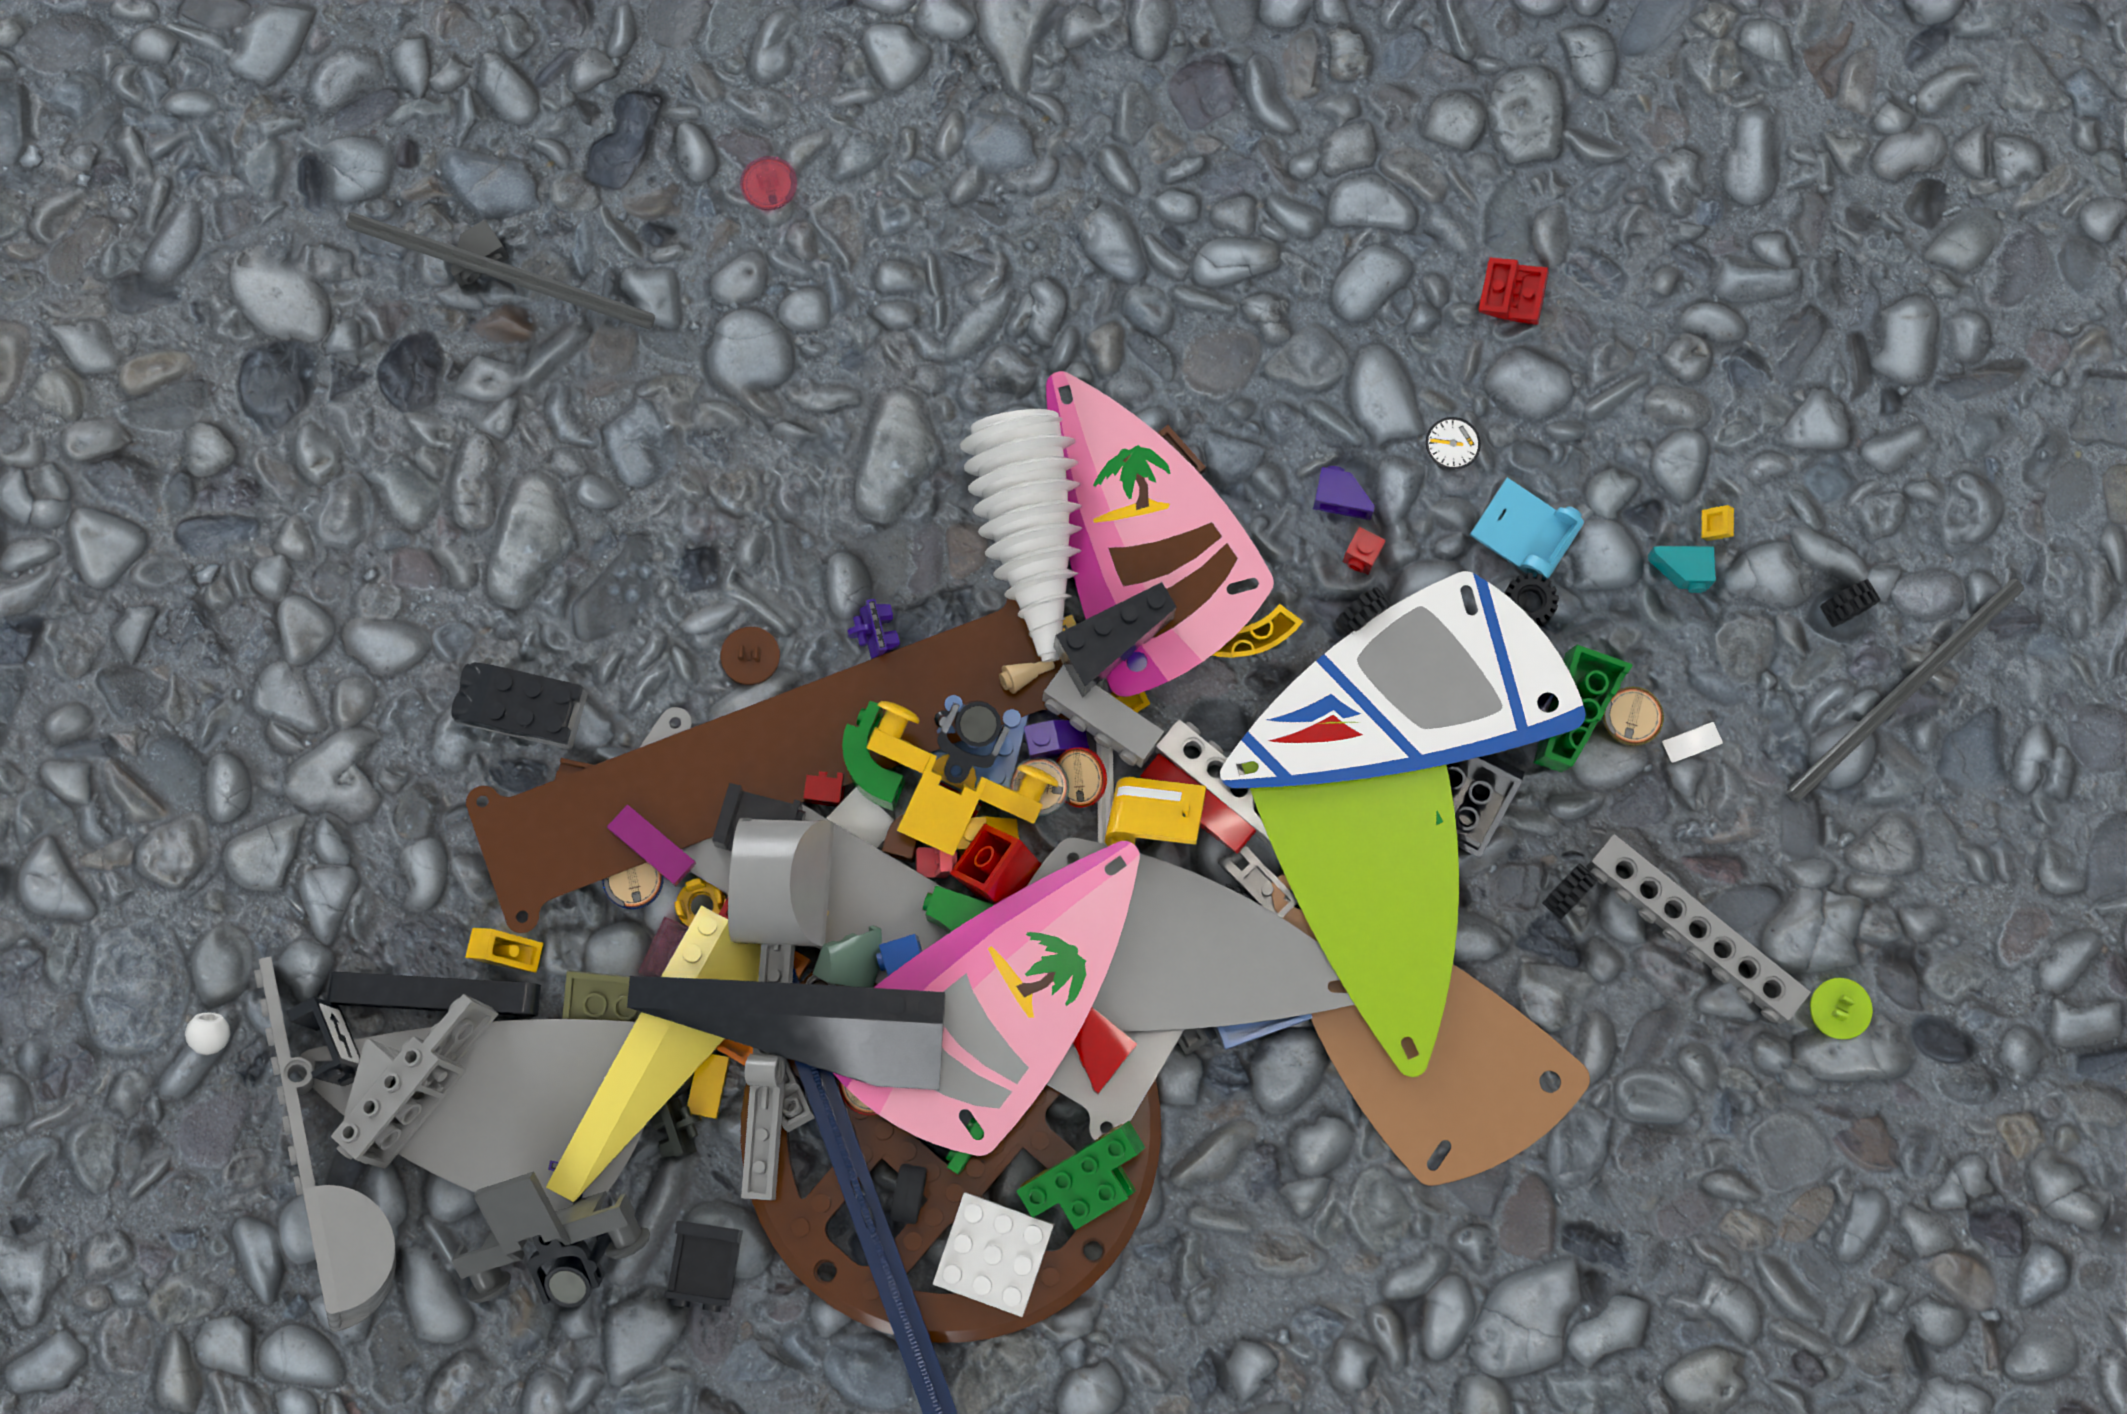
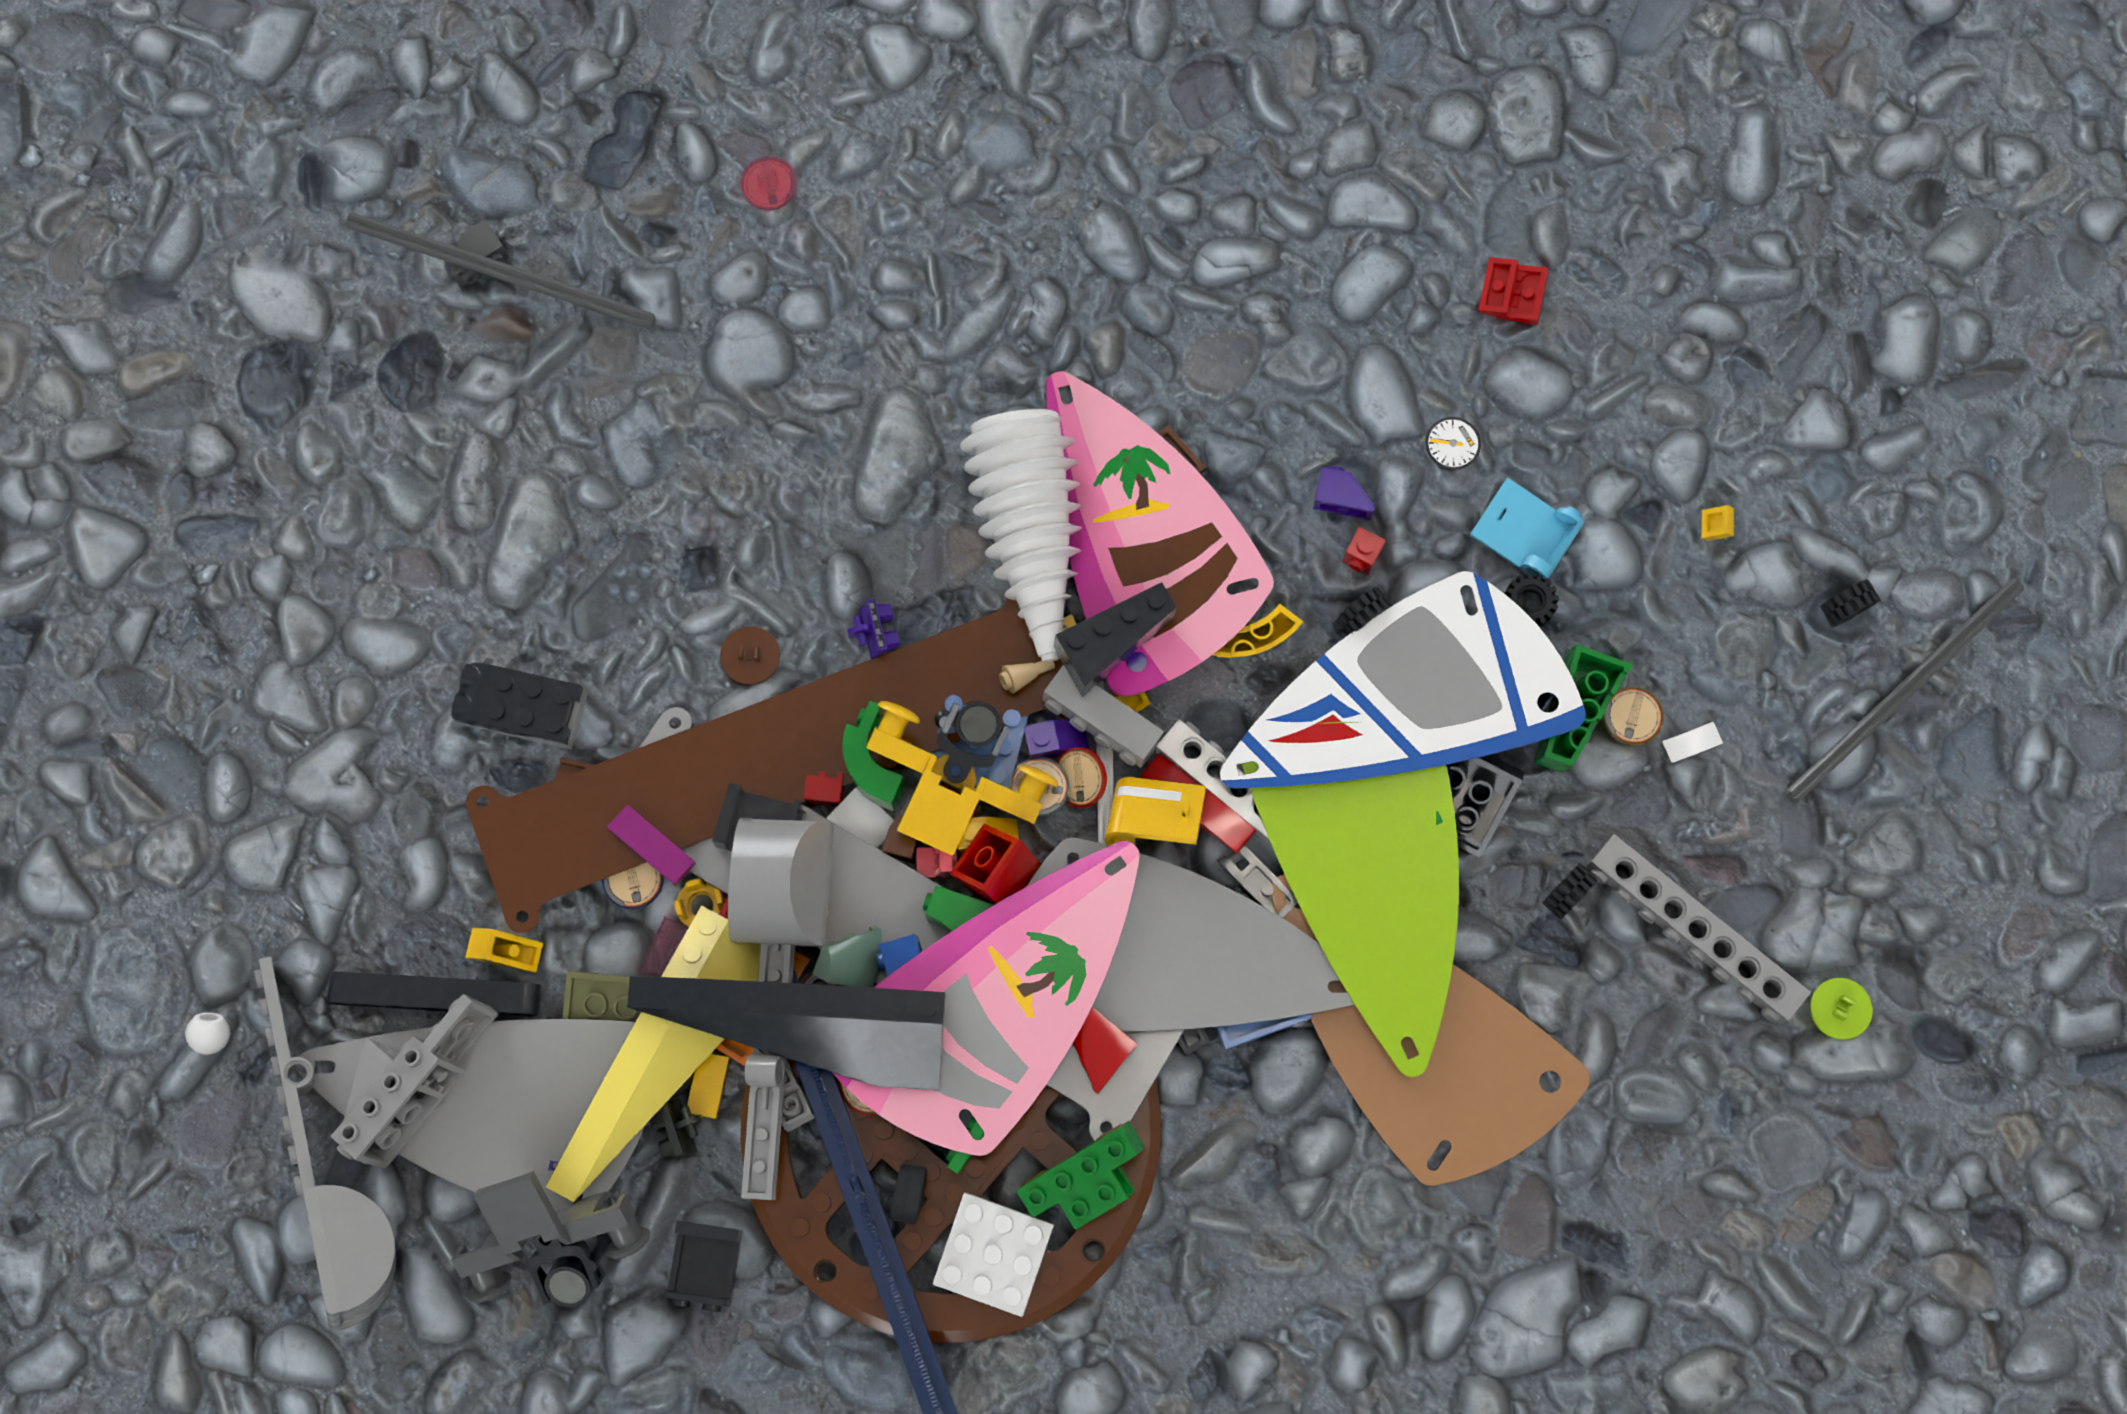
(329, 1018): black panel -> none
(1686, 566): teal slope -> none

